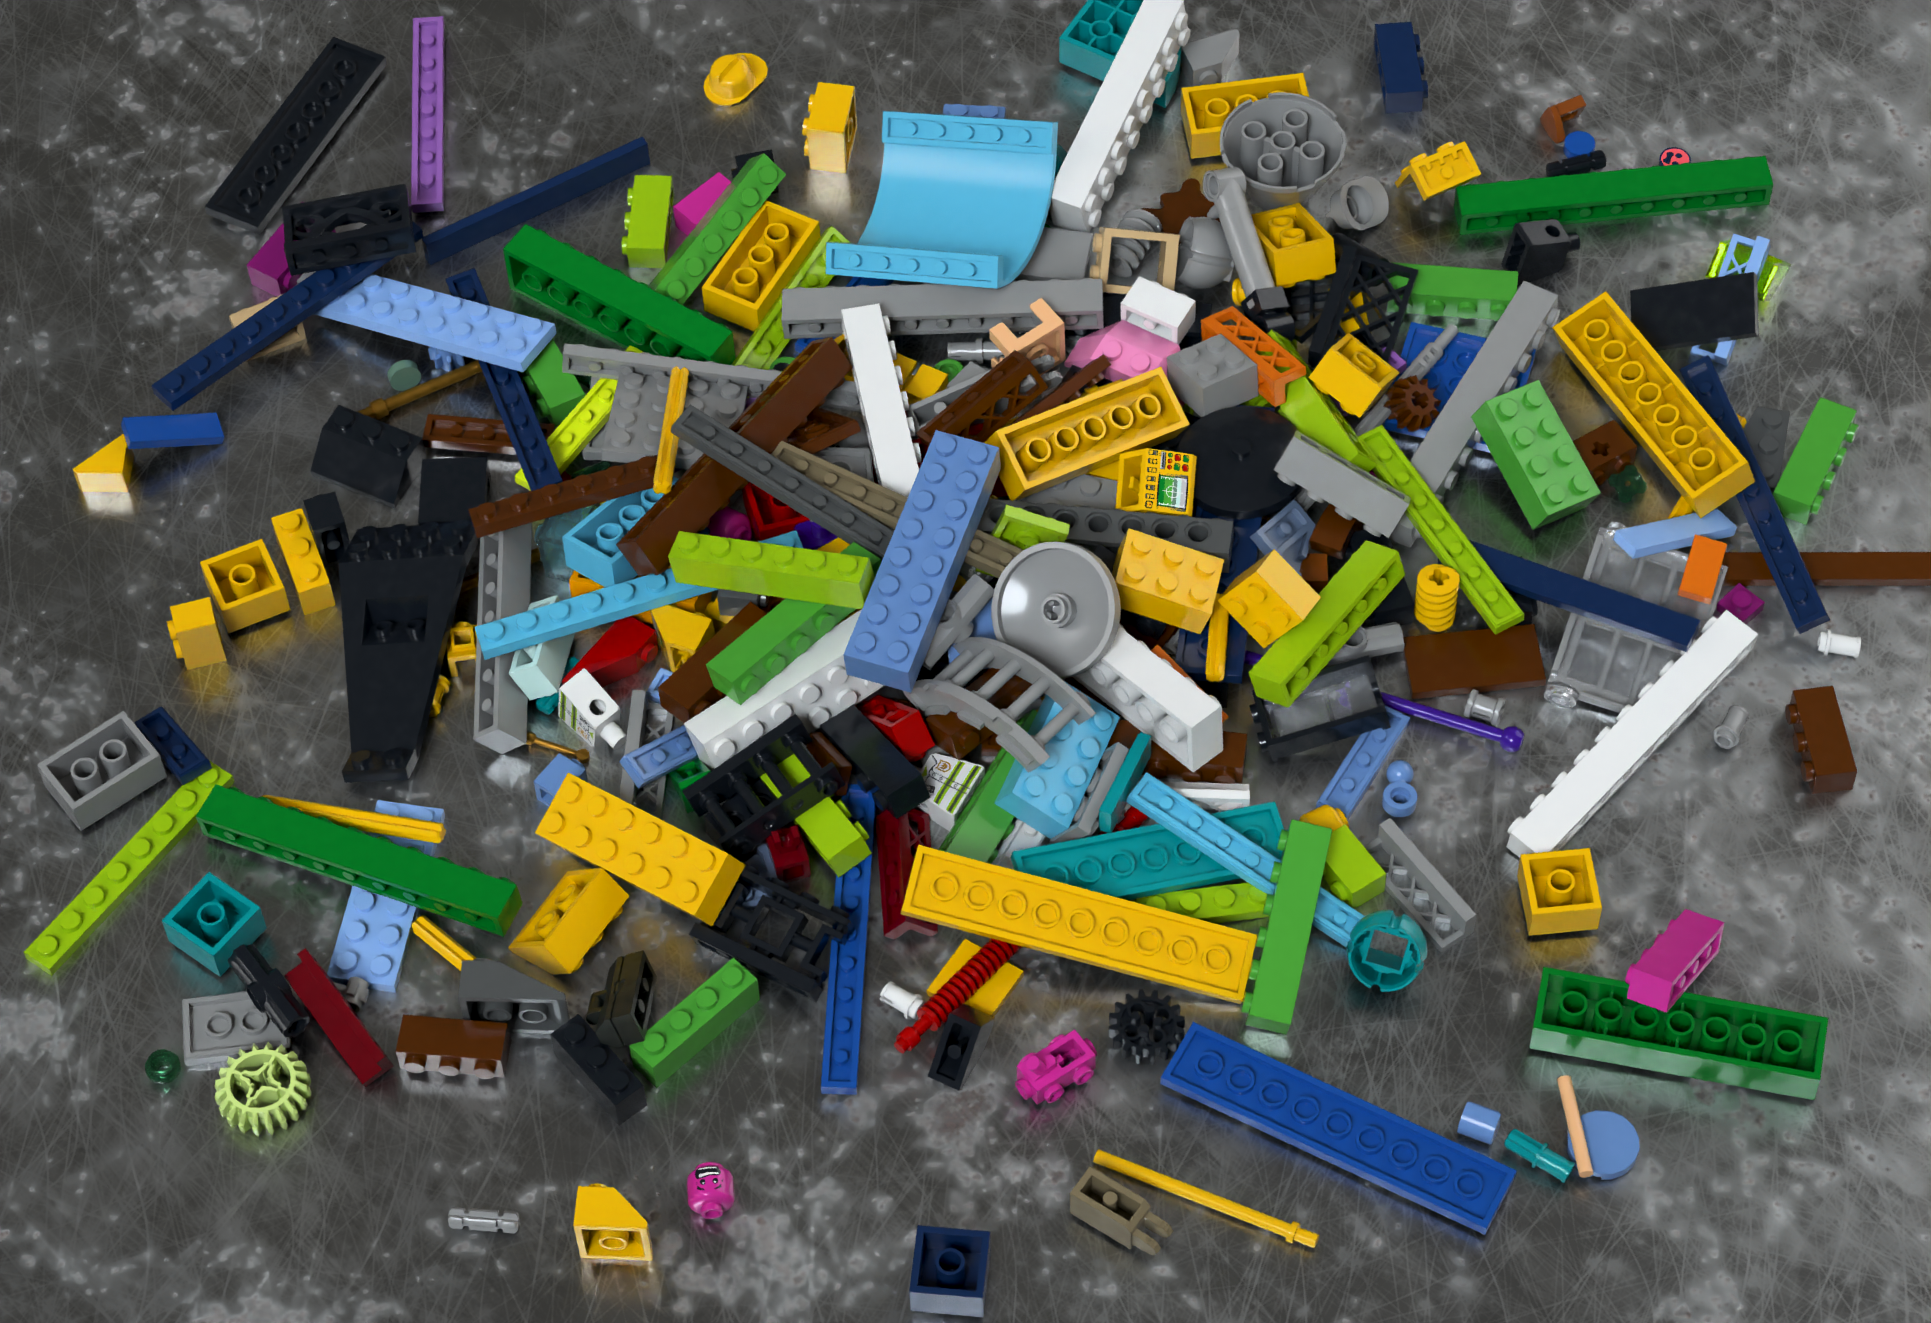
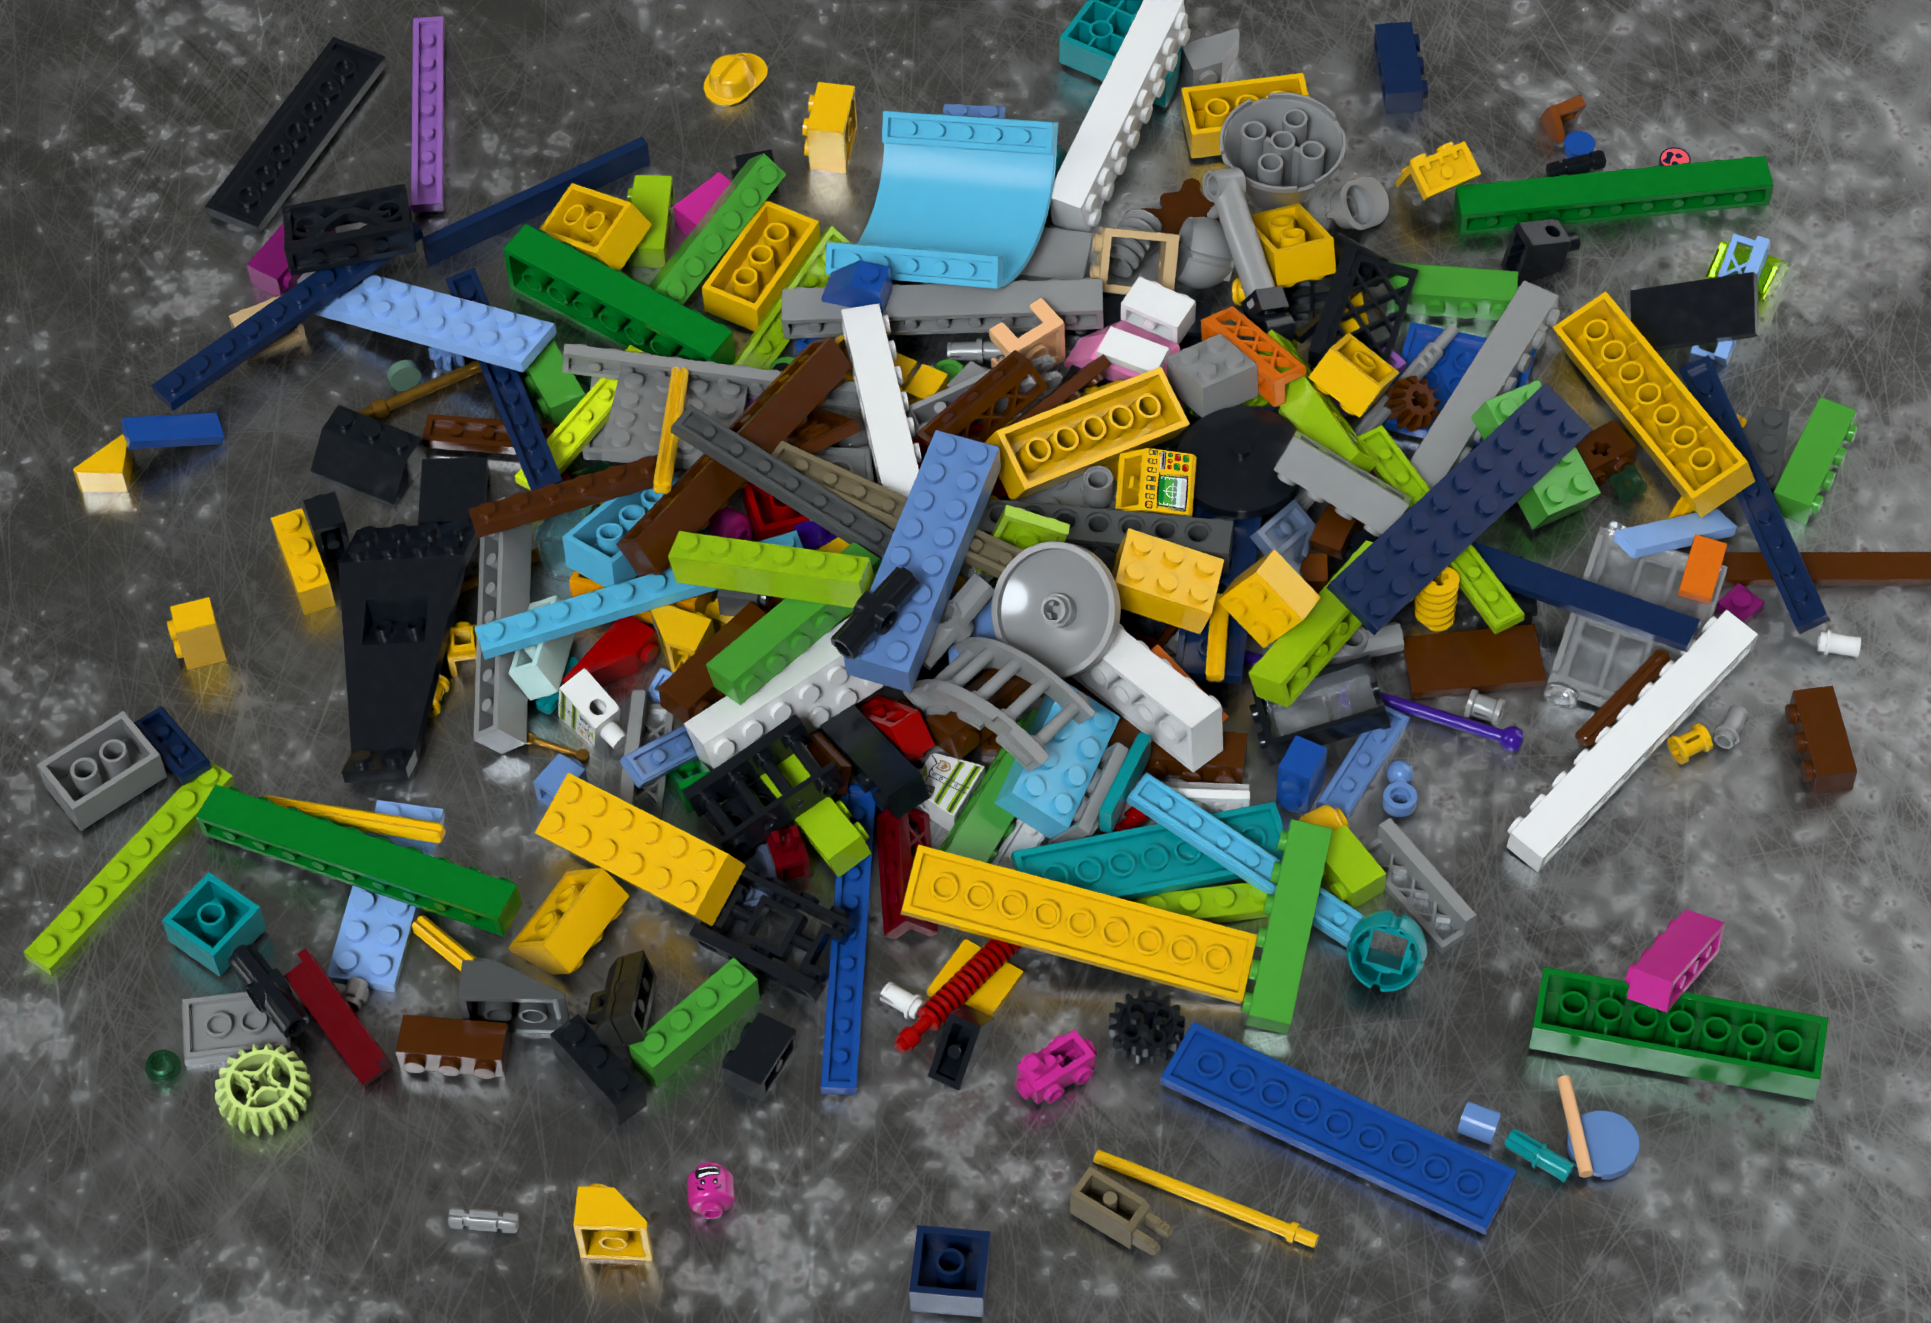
(245, 585): yellow brick -> none
(597, 225): none -> yellow brick
(759, 1056): none -> black brick
(859, 285): none -> blue slope
(875, 613): none -> black piece
(1098, 477): none -> light grey beam
(1132, 351): none -> white tile
(1301, 775): none -> blue brick
(1459, 509): none -> dark blue plate
(1559, 891): yellow brick -> none
(1625, 695): none -> reddish brown axle
(1690, 743): none -> yellow bush

